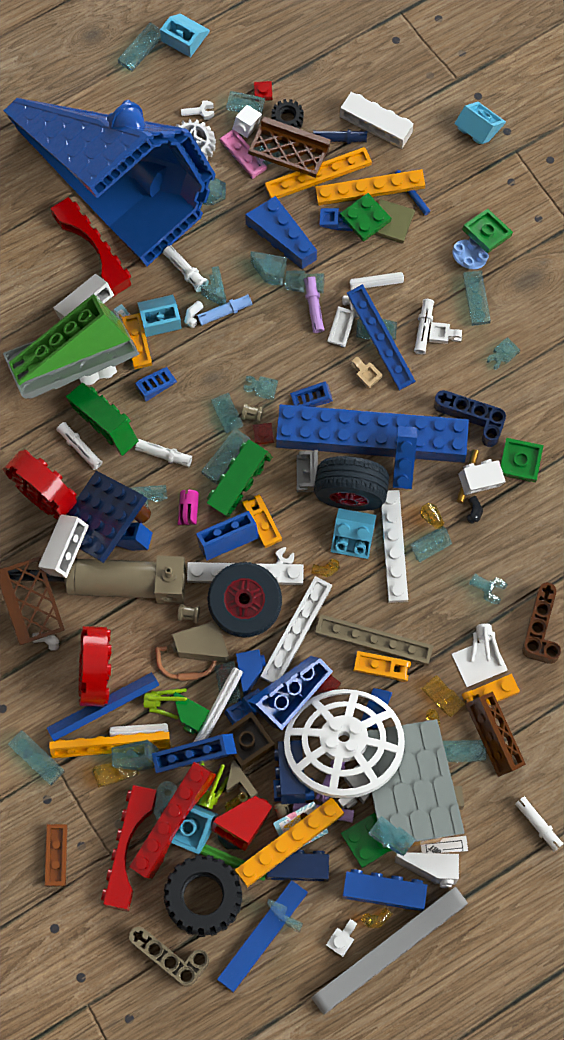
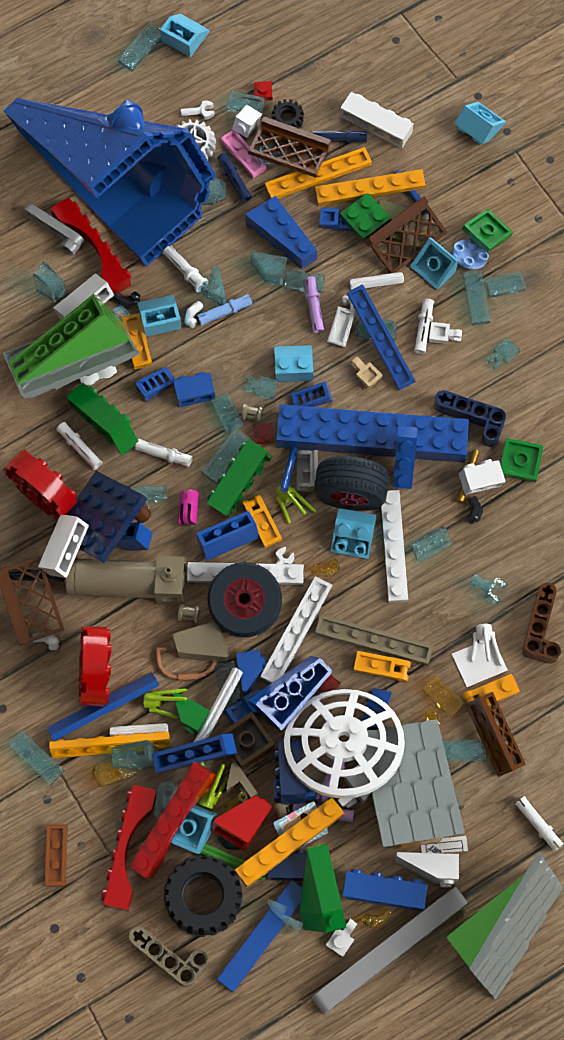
(49, 282): none -> clear light blue slope
(71, 239): none -> light grey beam
(127, 301): none -> black arm
(194, 389): none -> blue brick
(231, 171): none -> dark blue pin
(289, 469): none -> blue bar
(290, 496): none -> lime plant
(293, 363): none -> medium azure slope
(320, 898): none -> green wedge
(361, 844): green plate -> none
(391, 837): clear light blue slope -> none
(394, 225): none -> reddish brown fence
(431, 514): clear yellow cone -> none
(434, 263): none -> medium azure slope
(502, 929): none -> light grey piece
(505, 284): none -> clear light blue plate

